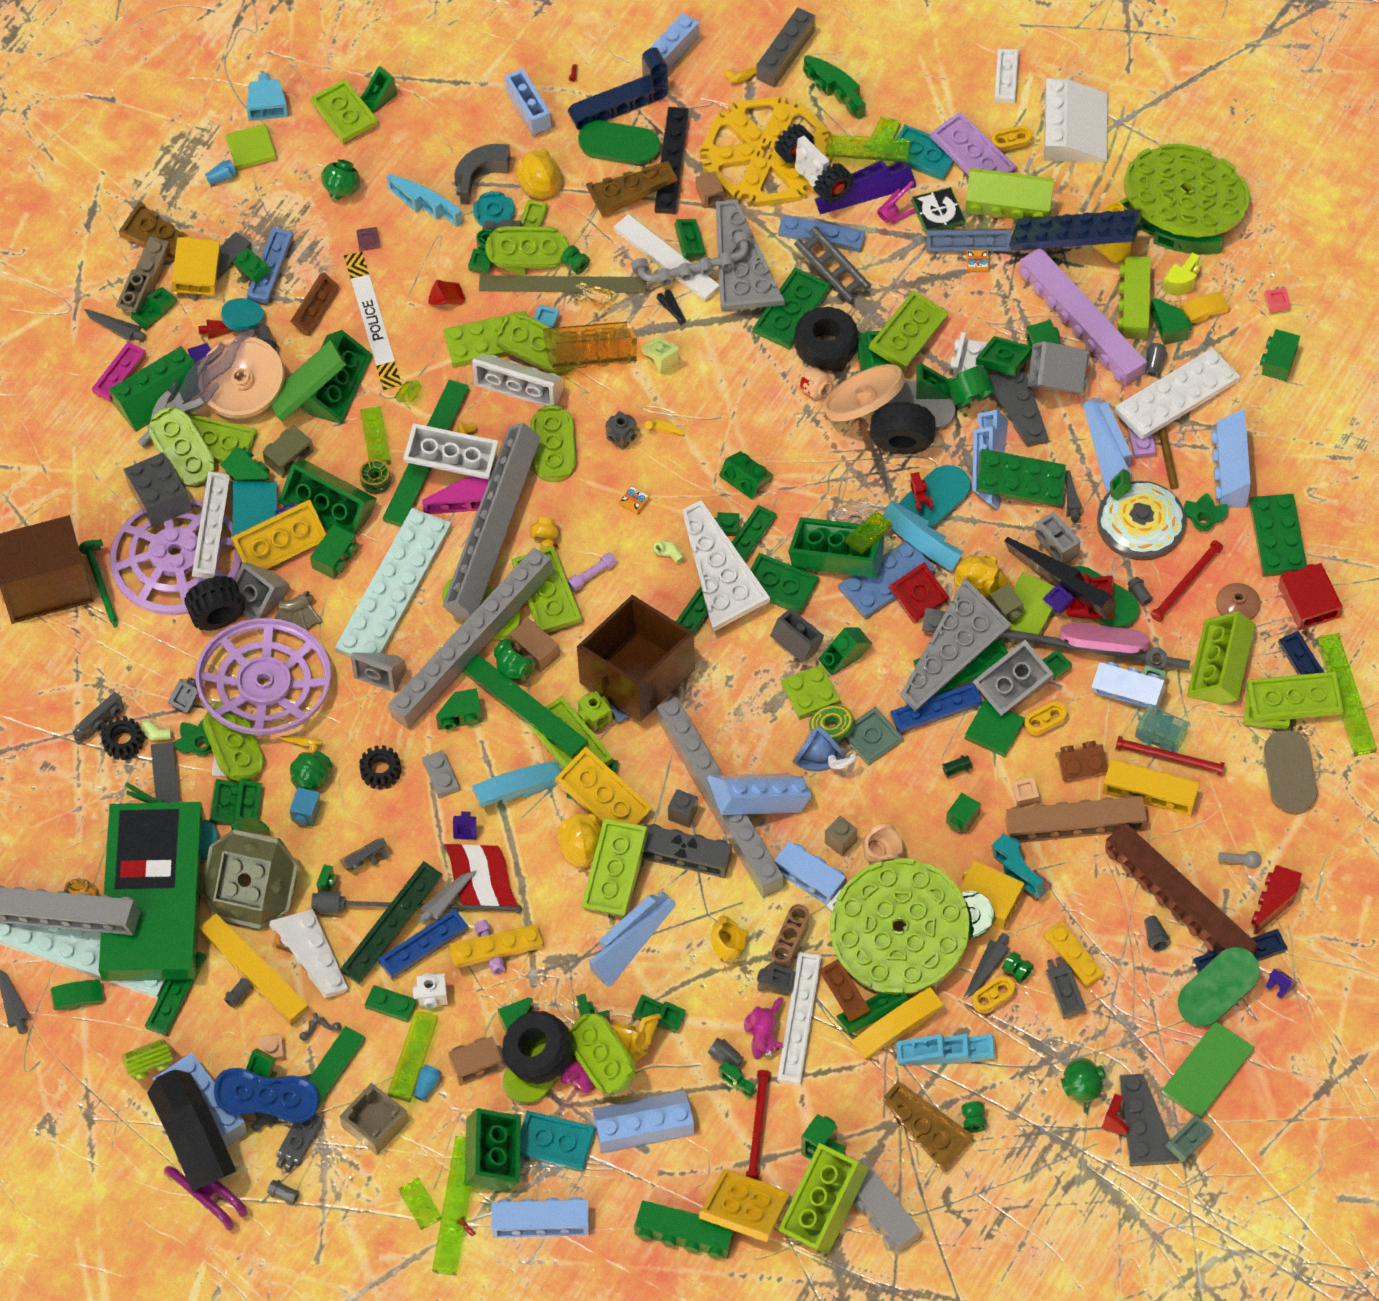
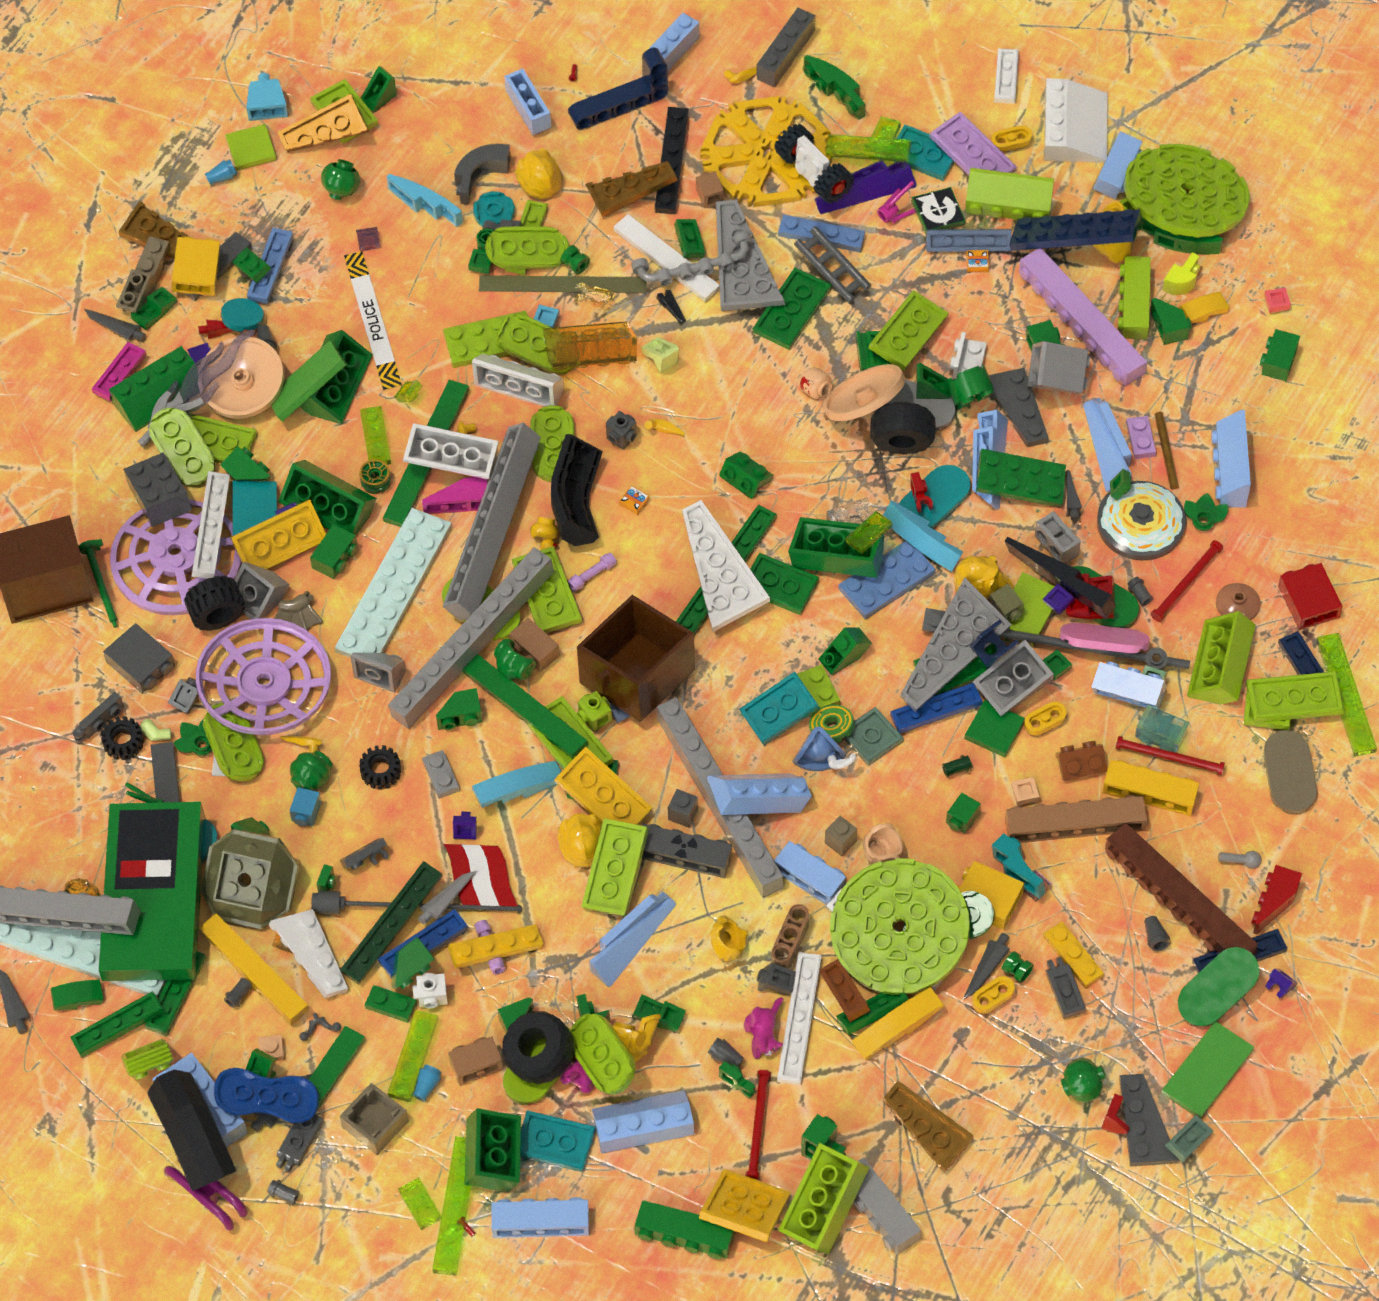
(117, 1024): none -> green tile
(139, 658): none -> dark grey brick
(234, 801): green slope -> none
(287, 449): olive brick -> none
(314, 303): dark orange plate -> none
(326, 125): none -> wing
(409, 961): none -> green slope
(446, 292): red tile -> none
(571, 490): none -> black piece
(619, 143): green tile -> none
(670, 550): yellowish green arm -> none
(728, 522): green plate -> none
(779, 708): none -> teal tile
(797, 635): dark grey brick -> none
(821, 353): black tyre -> none
(918, 591): red tile -> none
(945, 1050): medium azure slope -> none
(974, 1116): green wheel -> none
(990, 636): none -> dark blue piece
(1004, 355): green plate -> none
(1112, 175): none -> light blue brick
(1155, 358): dark grey cone -> none
(1177, 394): white plate -> none
(1277, 534): green plate -> none

